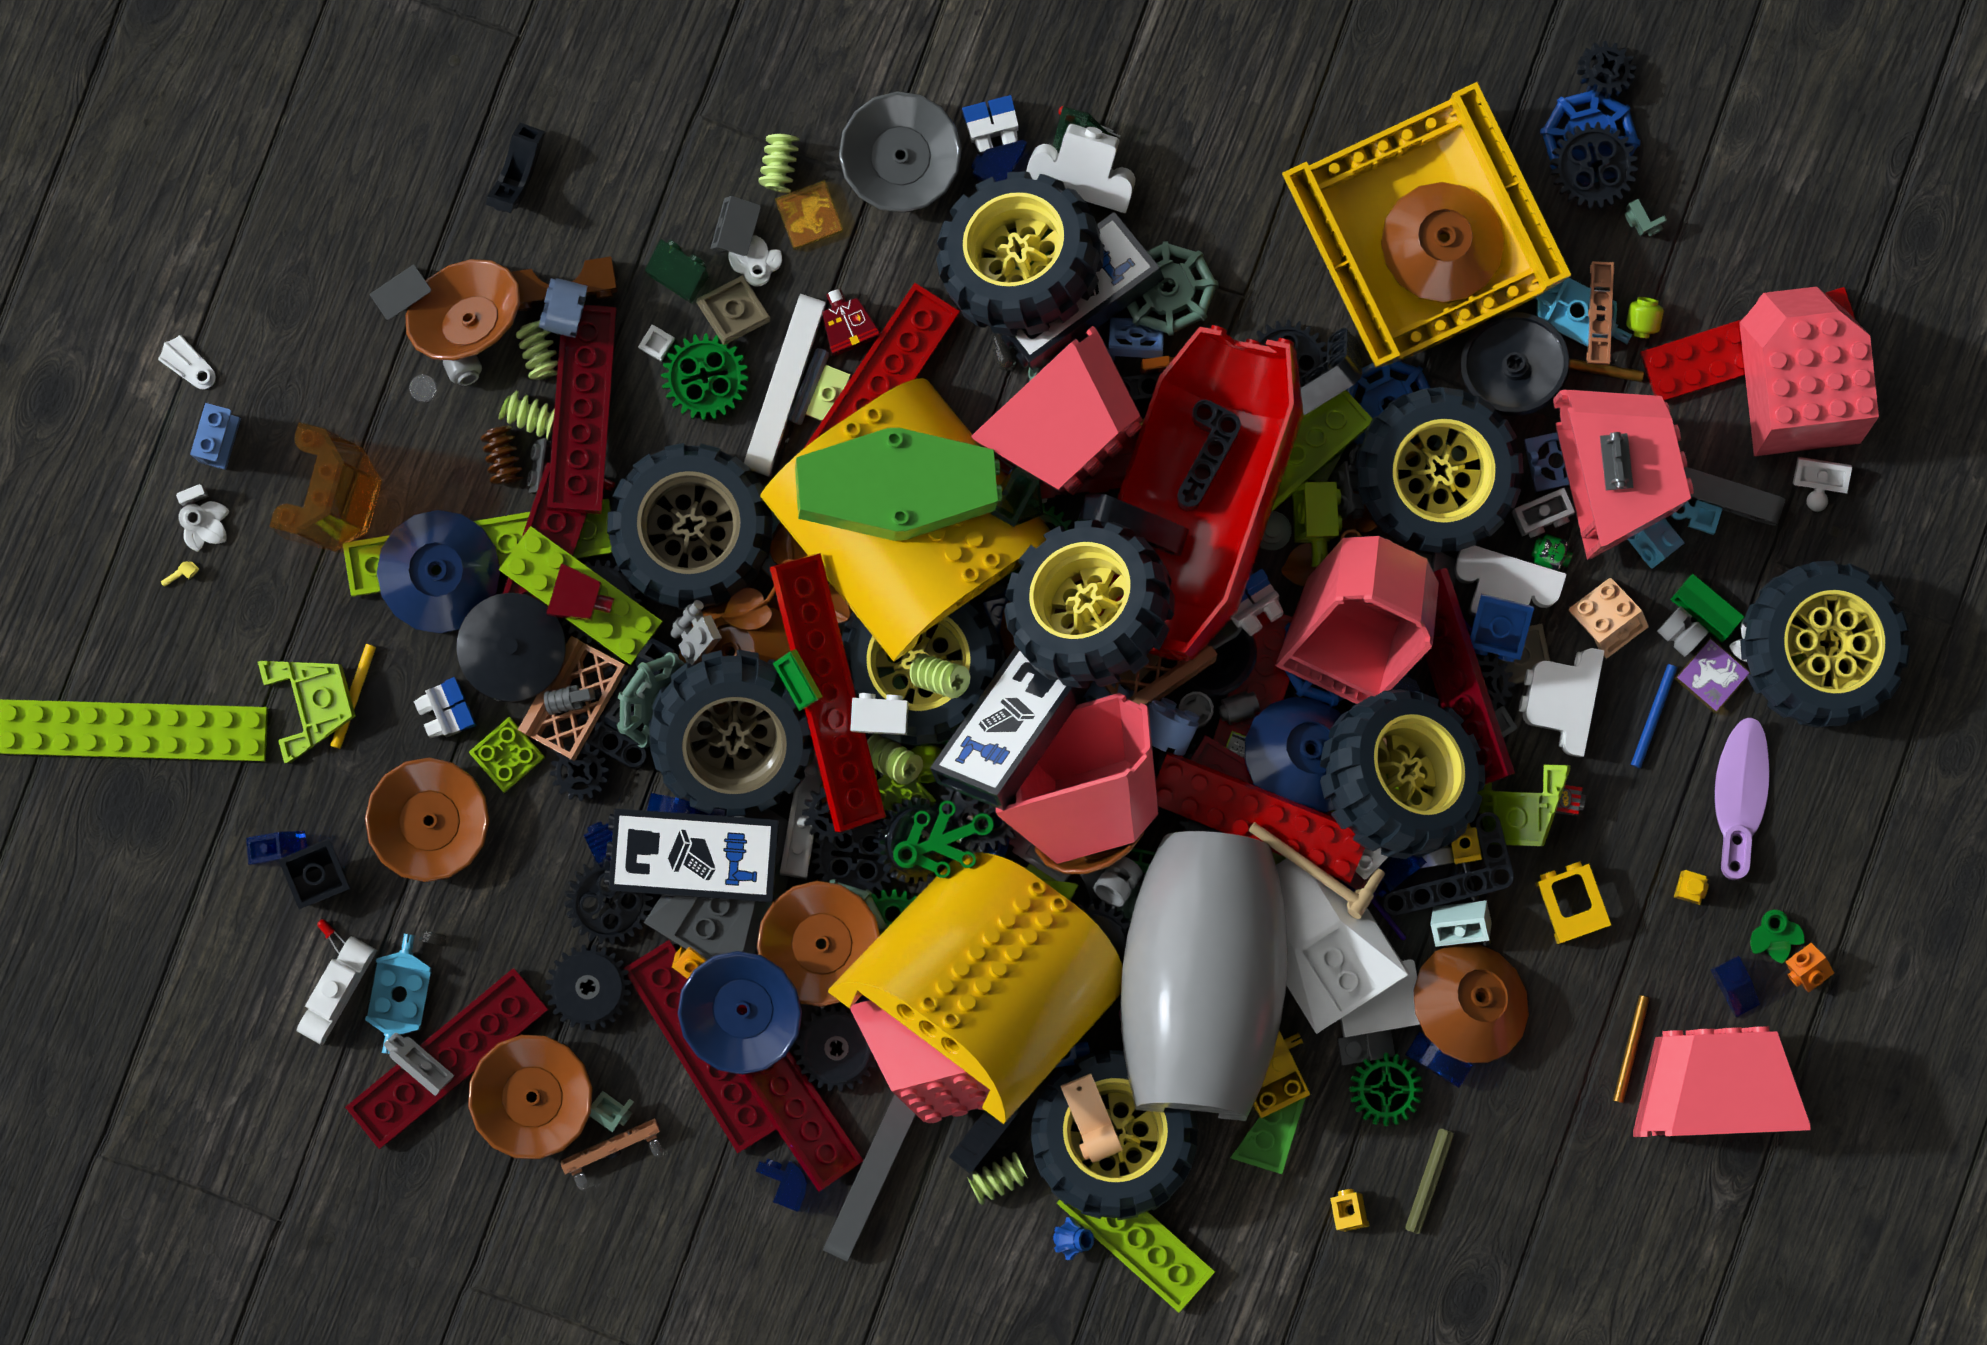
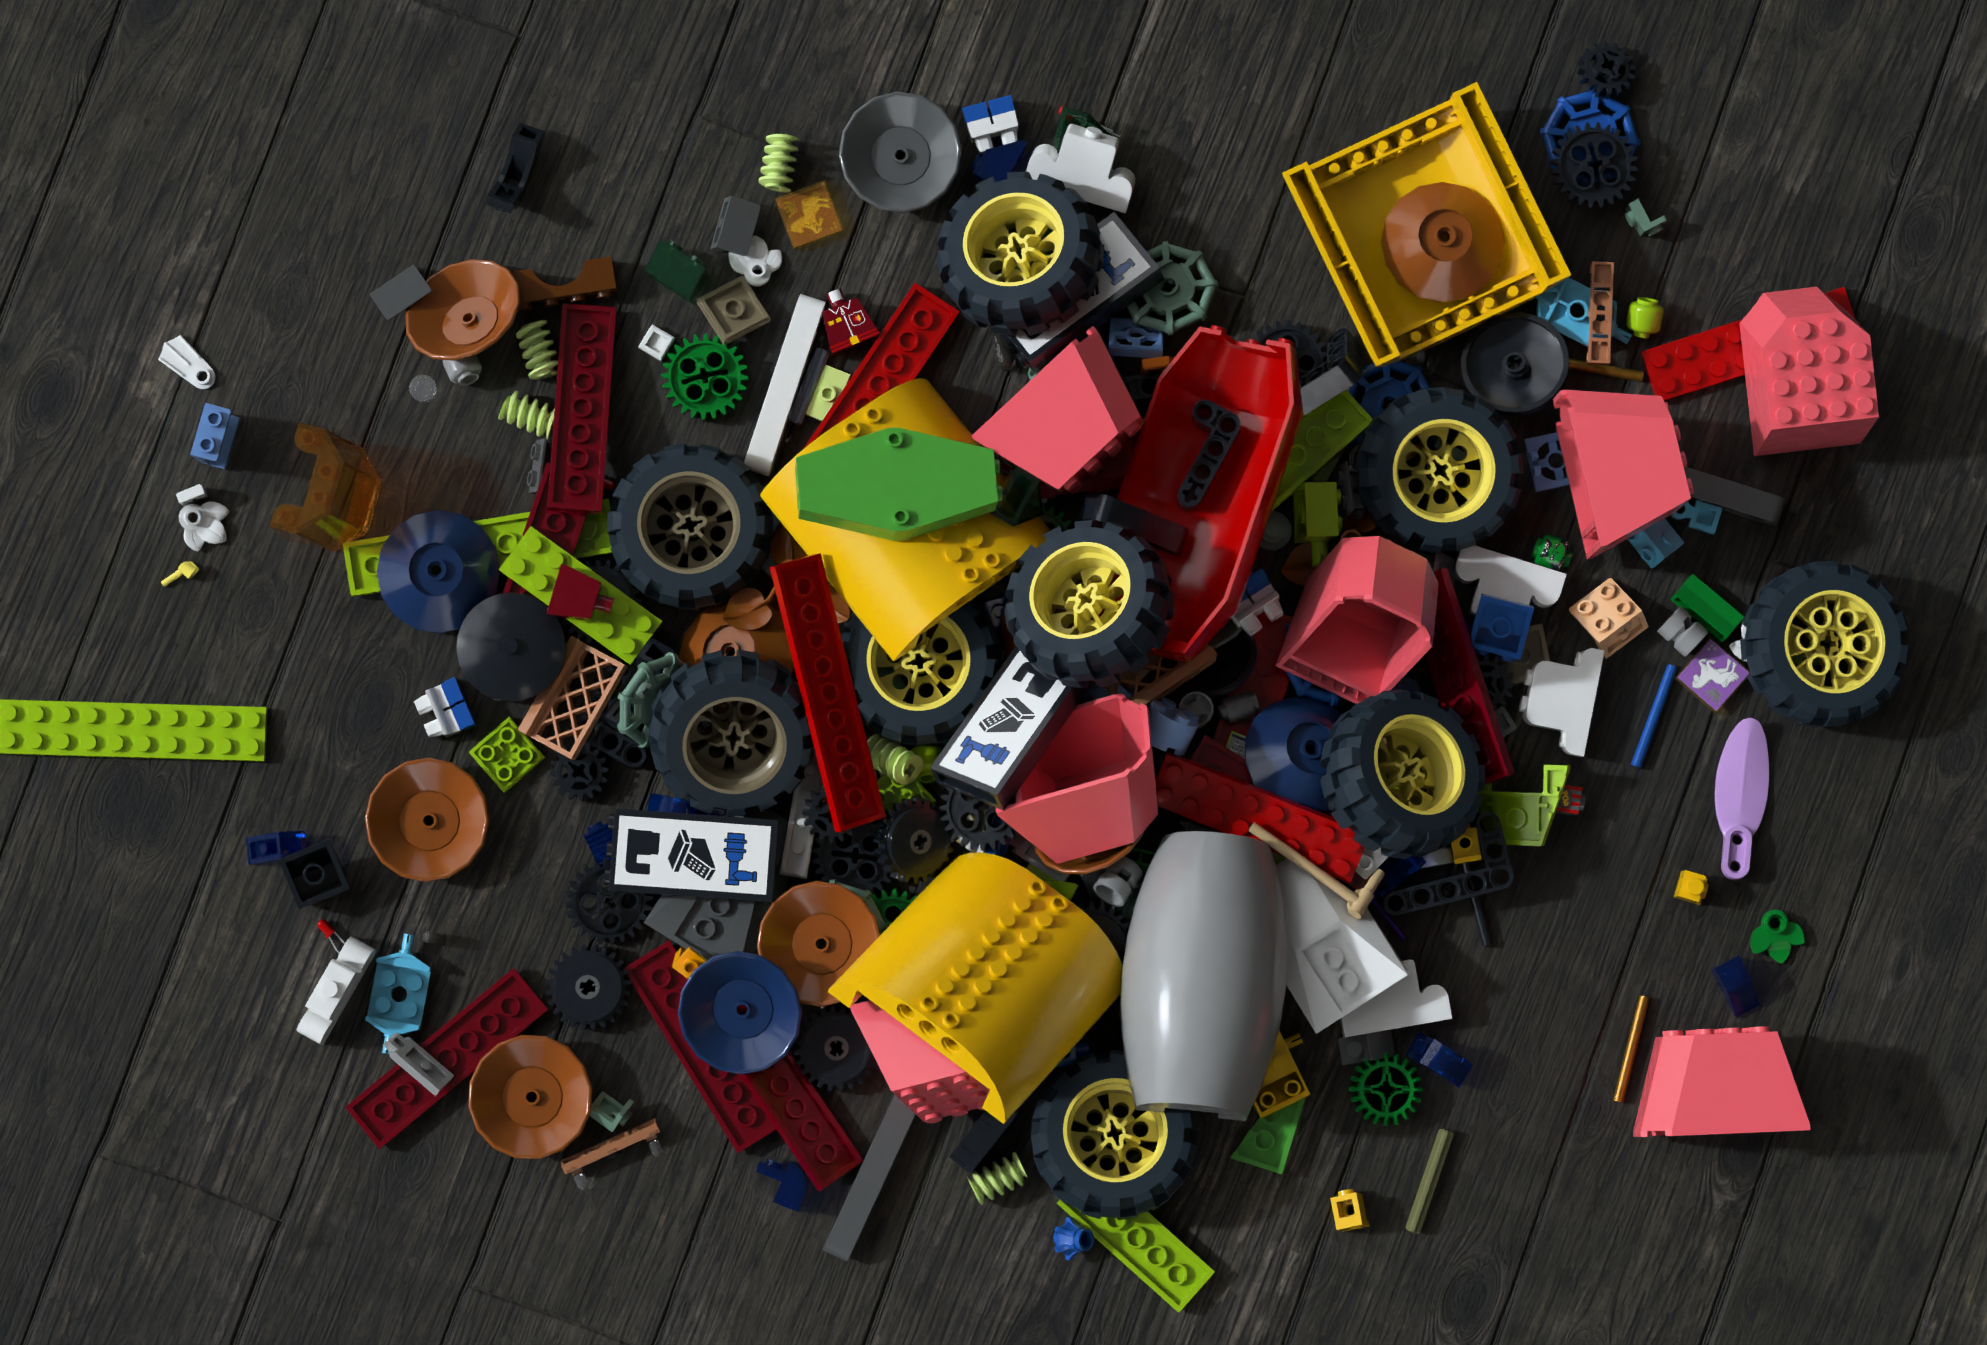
(320, 699): lime wing -> none
(355, 690): yellow bar -> none
(500, 455): reddish brown piece -> none
(563, 307): sand blue brick -> none
(567, 699): dark grey hinge -> none
(700, 638): light grey plate -> none
(797, 680): green tile -> none
(879, 715): white brick -> none
(939, 676): yellowish green piece -> none
(939, 841): green plant -> none
(1092, 1119): light nougat door -> none
(1453, 1015): dark orange dish -> none
(1461, 923): light aqua brick -> none
(1542, 512): light grey brick -> none
(1581, 923): yellow window -> none
(1616, 461): dark grey hinge -> none
(1809, 968): orange brick -> none
(1821, 477): white plate -> none

